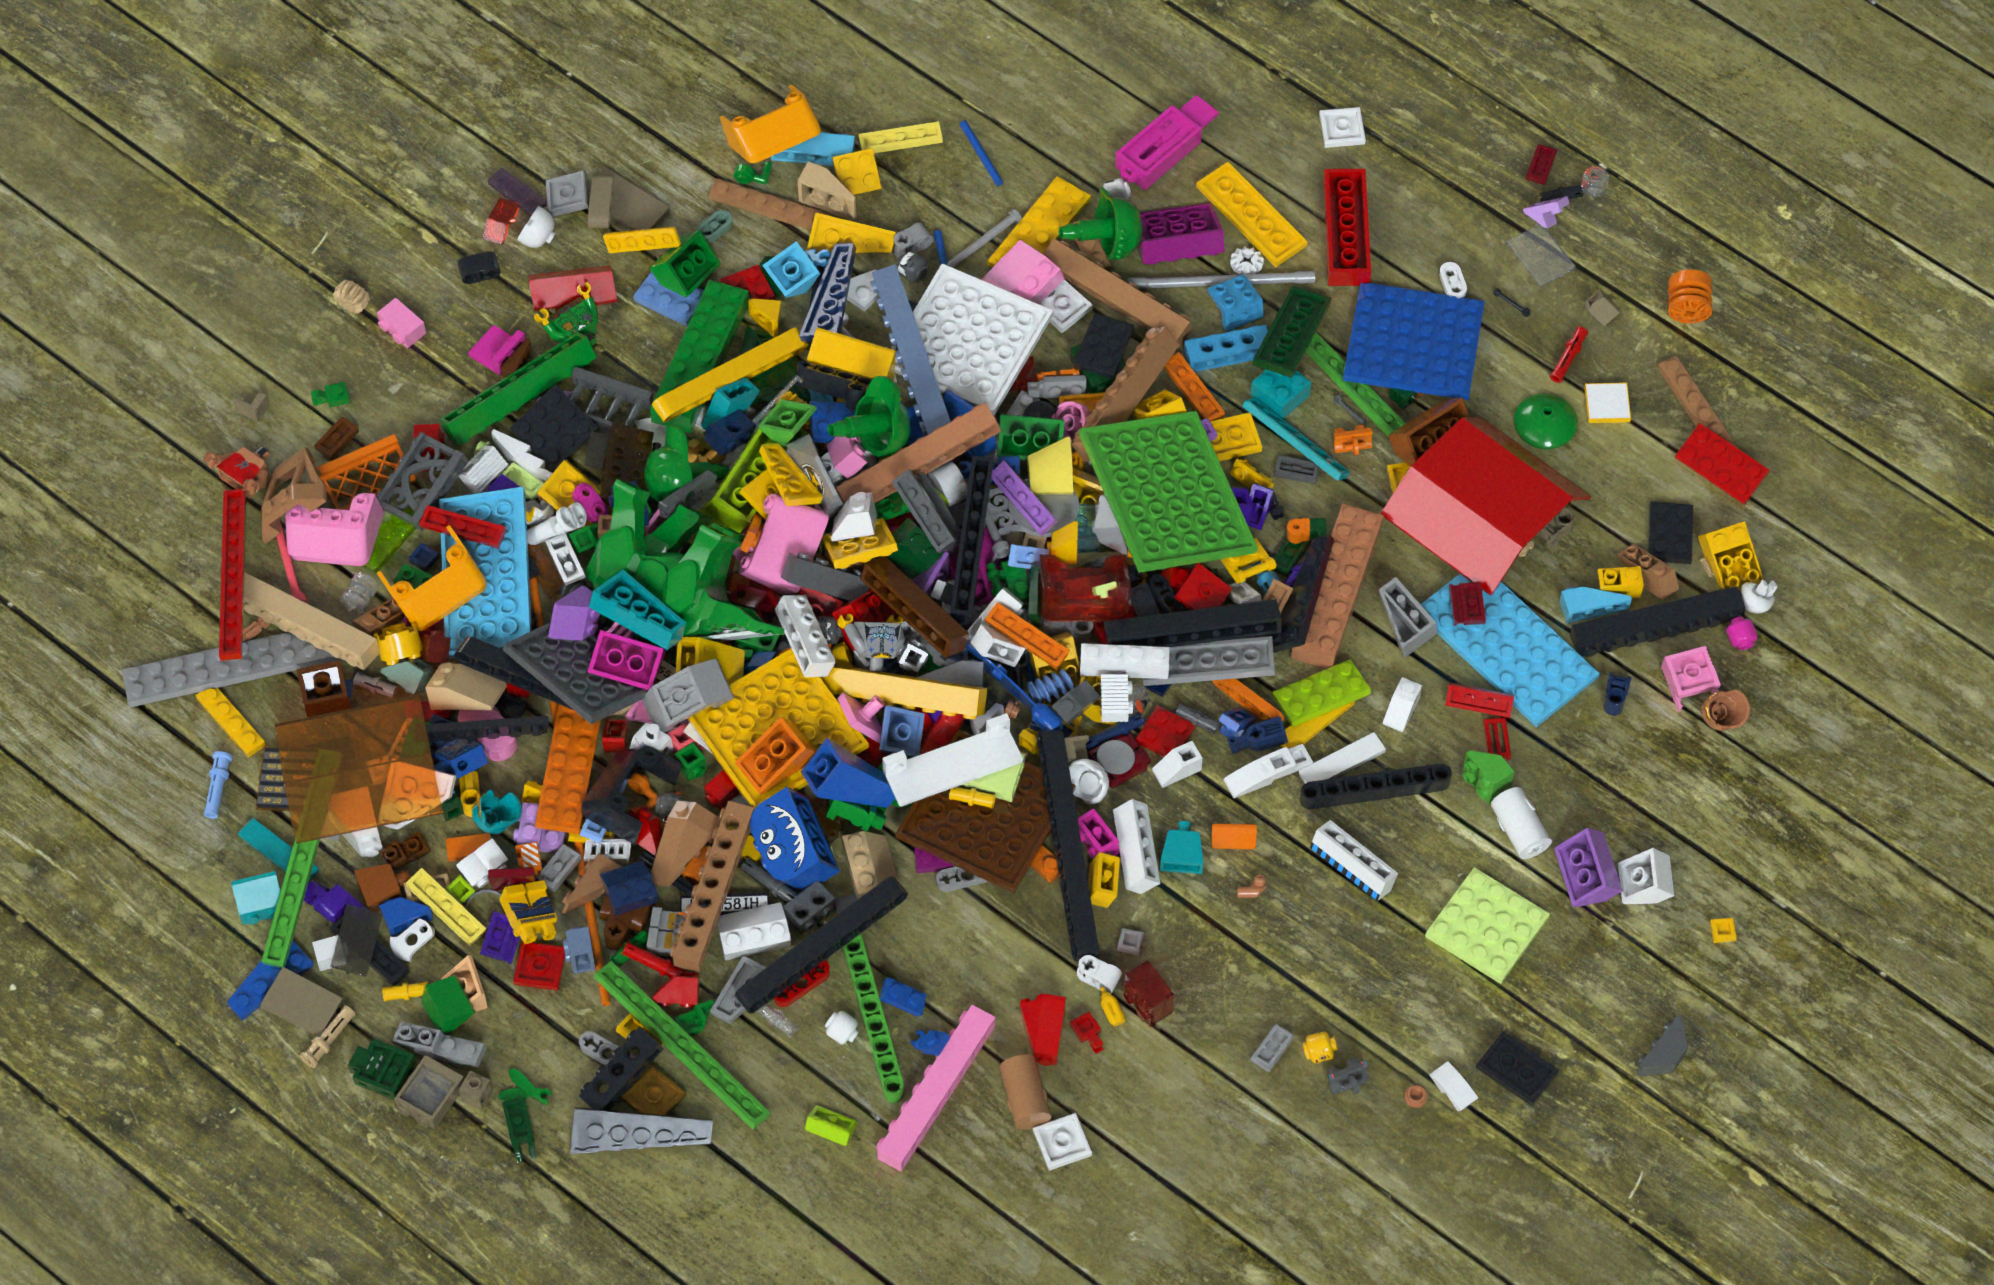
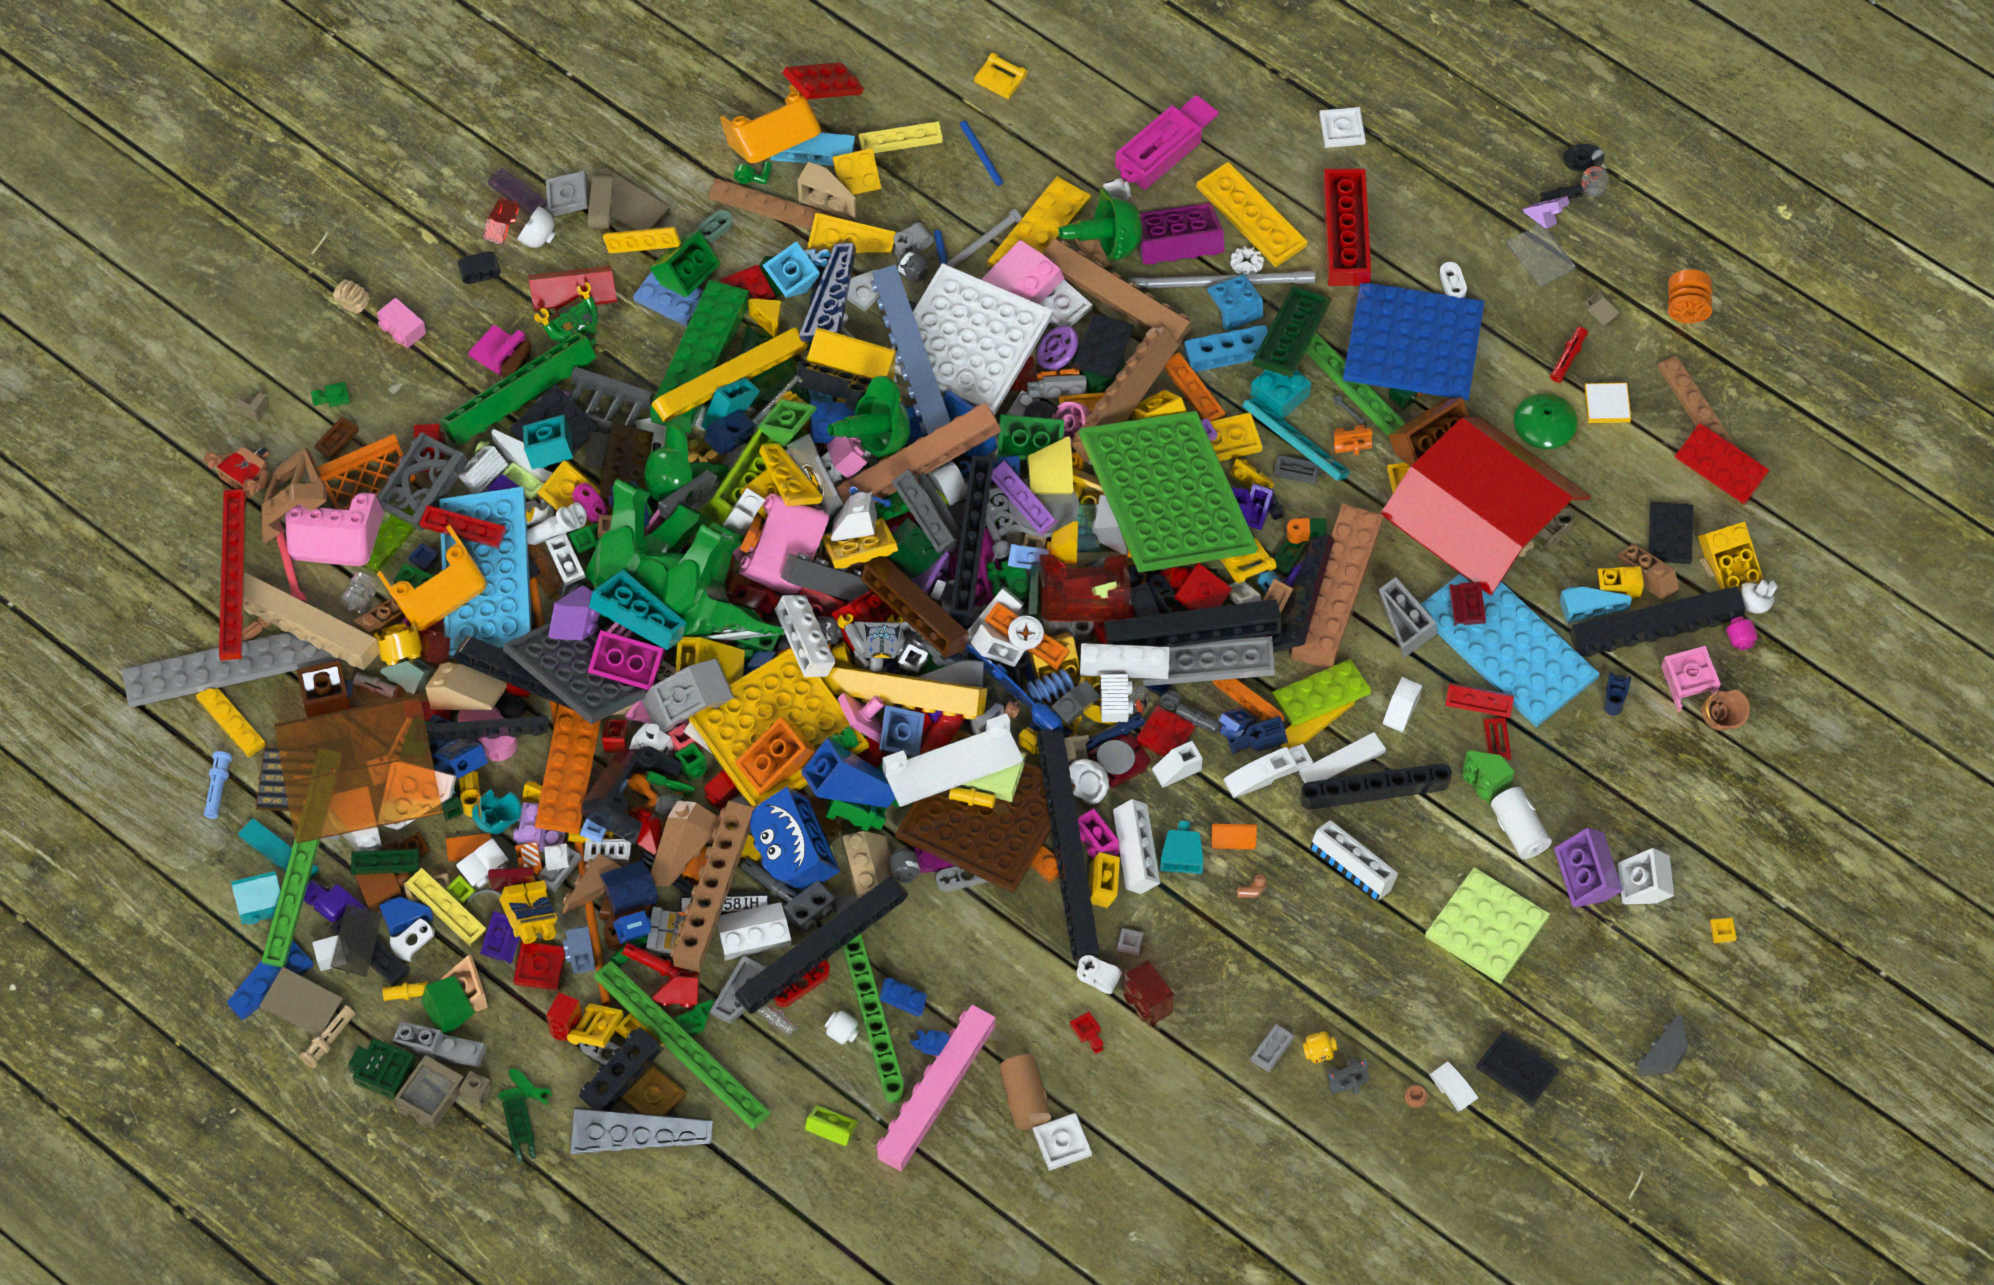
(385, 861): none -> dark green tile
(547, 442): none -> teal brick
(557, 857): none -> white plate
(563, 1016): none -> red brick
(601, 1027): none -> yellow plate
(632, 927): none -> blue brick
(659, 780): none -> green piece
(744, 511): none -> white slope
(823, 80): none -> red plate
(846, 738): none -> green wheel
(887, 502): none -> blue hinge
(904, 865): none -> dark grey head
(998, 81): none -> yellow plate
(1018, 627): none -> white gear
(1044, 1026): red slope -> none
(1056, 348): none -> medium lavender plate
(1111, 1008): yellow piece -> none
(1170, 700): none -> dark grey plate
(1525, 311): black hinge -> none
(1541, 164): dark red plate -> none
(1583, 157): none -> black dish

